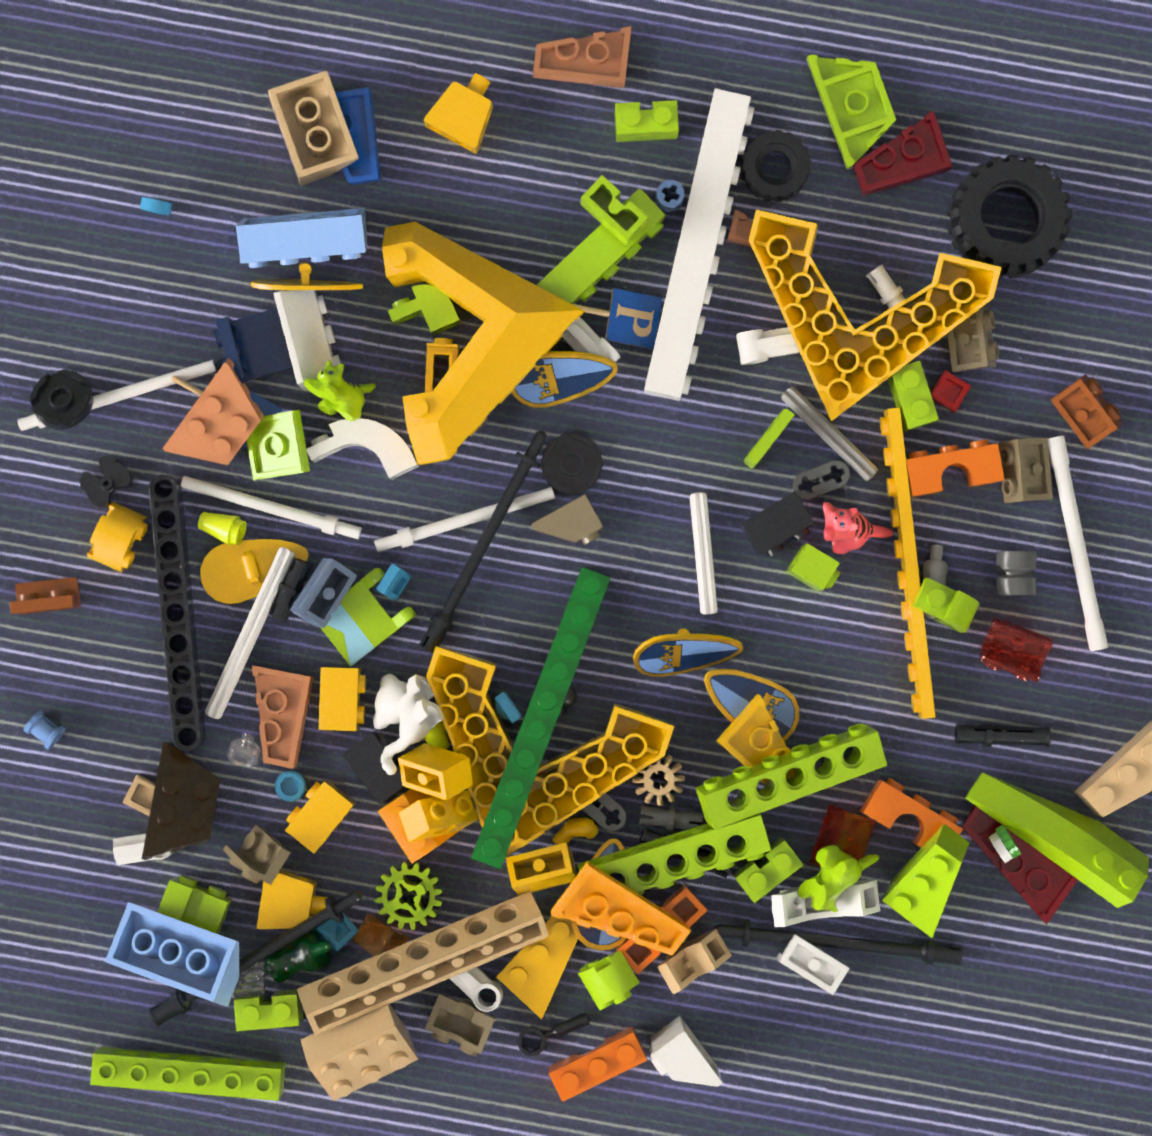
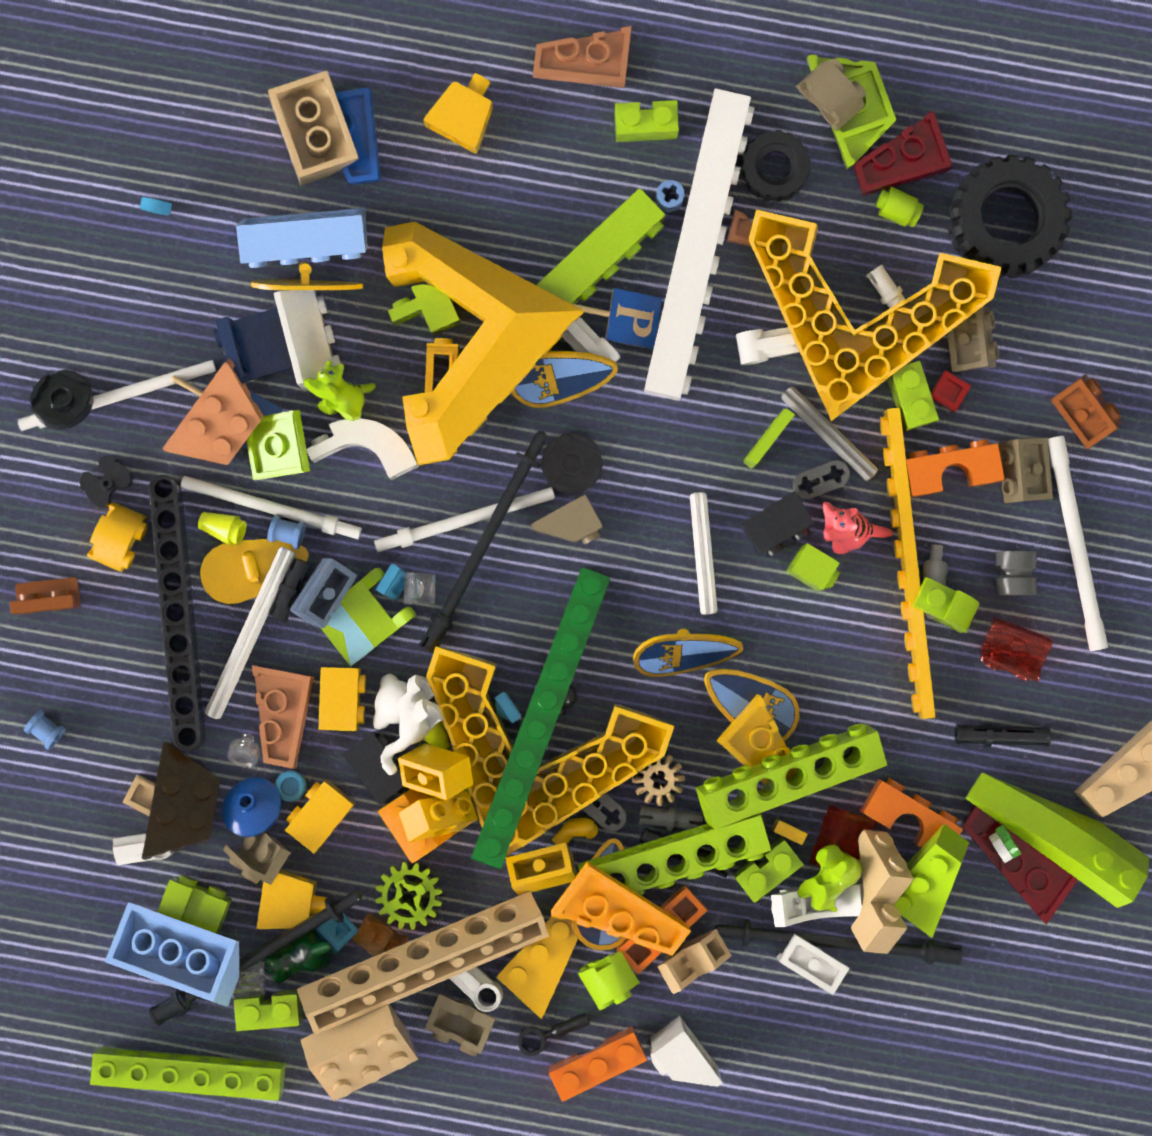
(261, 812): none -> blue dish
(286, 532): none -> medium blue bush
(419, 588): none -> clear plate
(604, 205): lime brick -> none
(789, 831): none -> yellow tile
(833, 93): none -> dark tan cylinder
(884, 881): none -> tan arch
(899, 207): none -> lime brick

